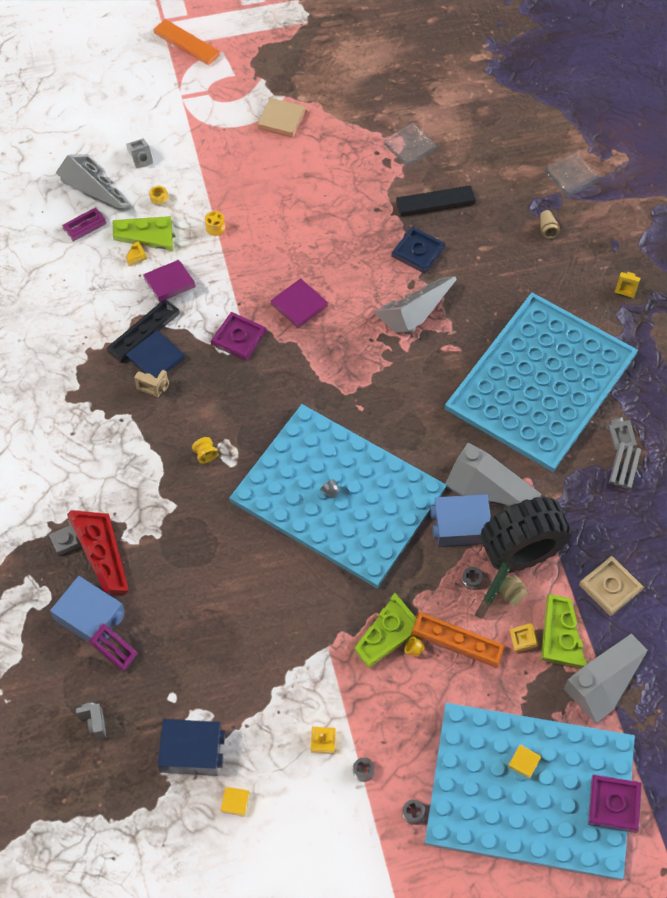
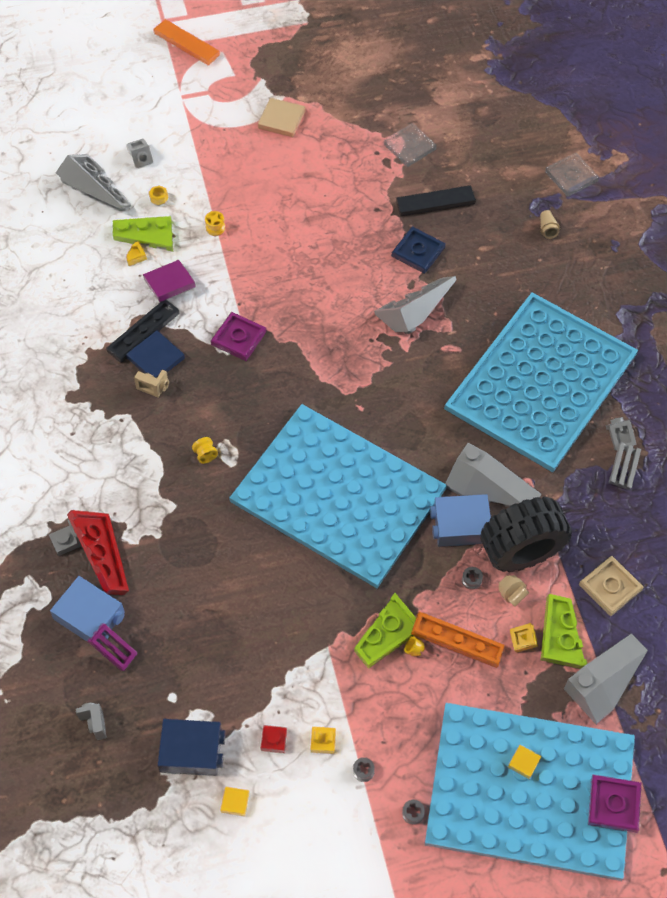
(85, 226): magenta tile -> none
(273, 739): none -> red plate
(299, 303): magenta tile -> none
(330, 489): flat silver hinge -> none
(492, 591): clear green tile -> none
(627, 284): yellow tile -> none

